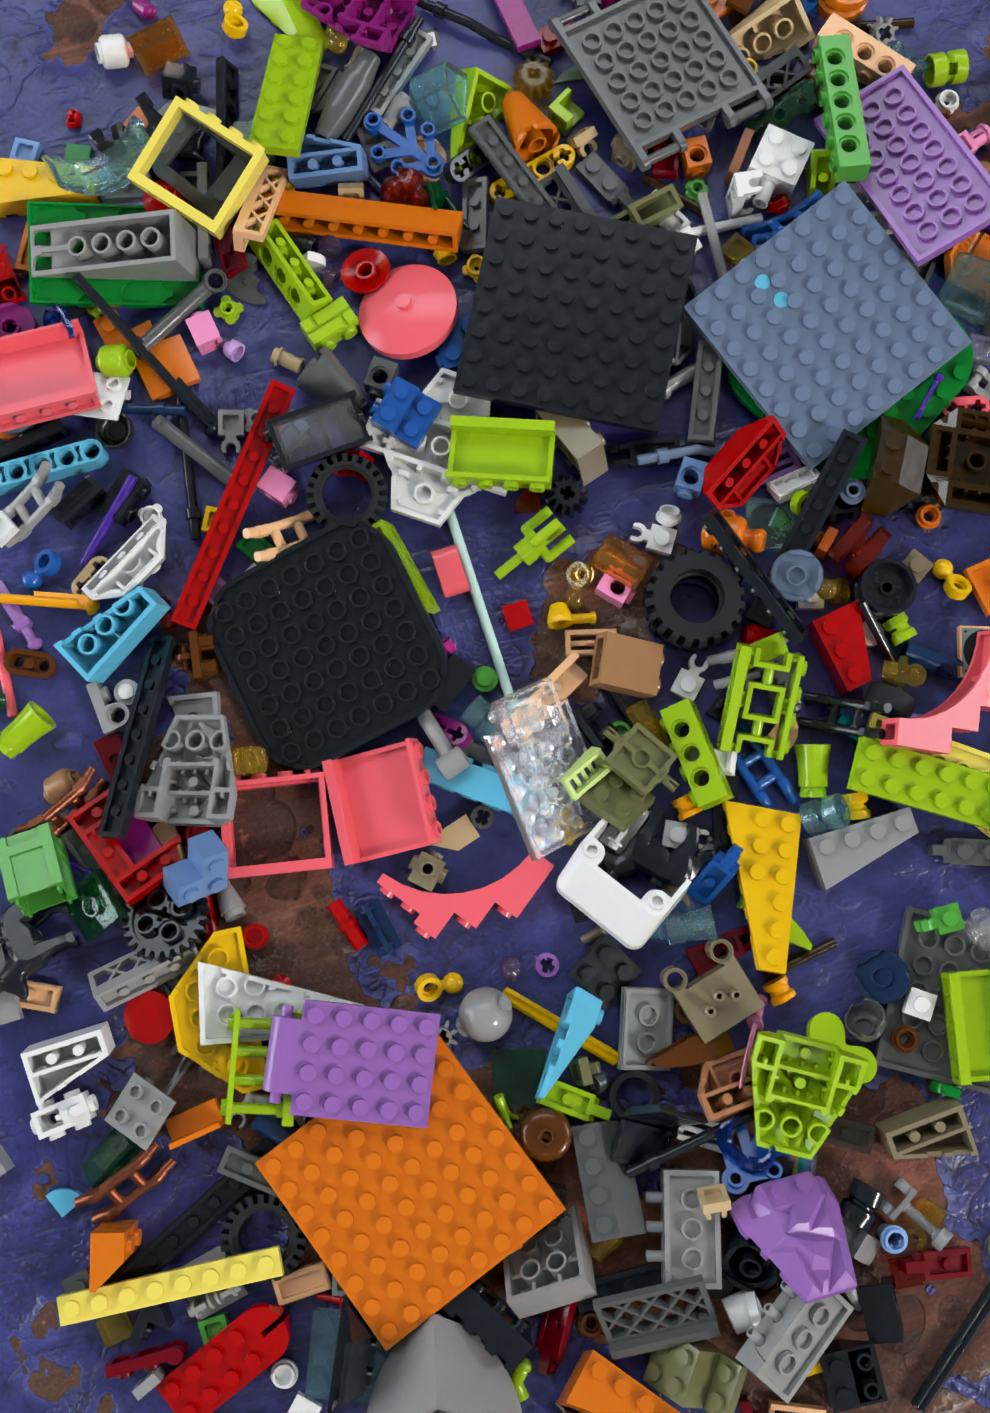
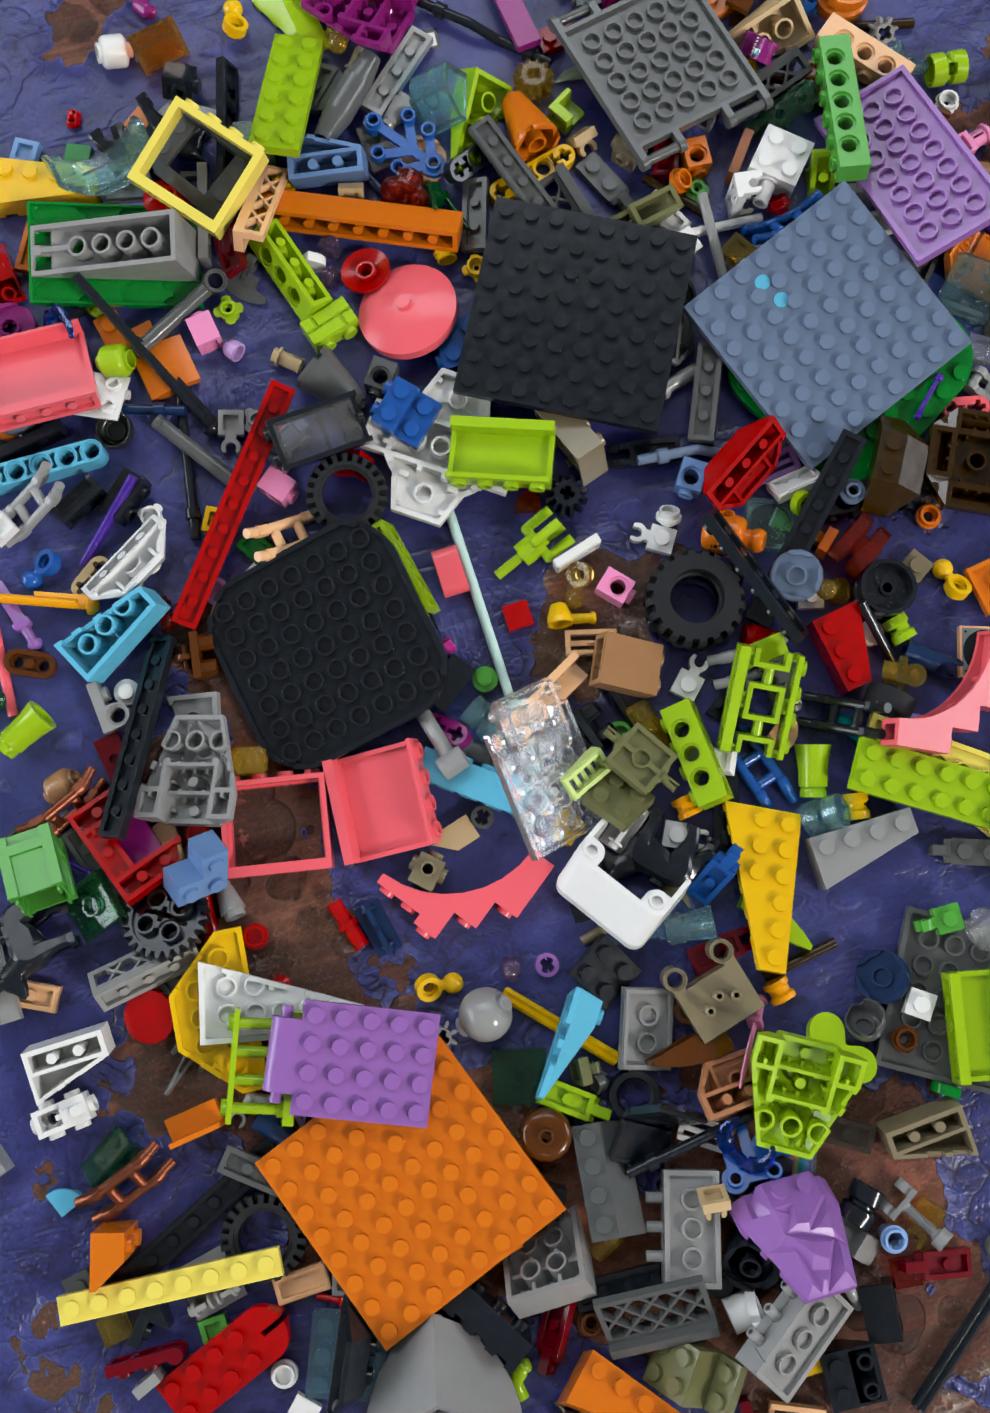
(140, 1110): light grey hinge -> none
(304, 242): black cone -> none
(406, 41): black bar -> none
(503, 1110): lime bar -> none
(576, 553): none -> white tile
(622, 561): clear orange slope -> none
(680, 179): none -> orange plate
(758, 47): none -> magenta leg

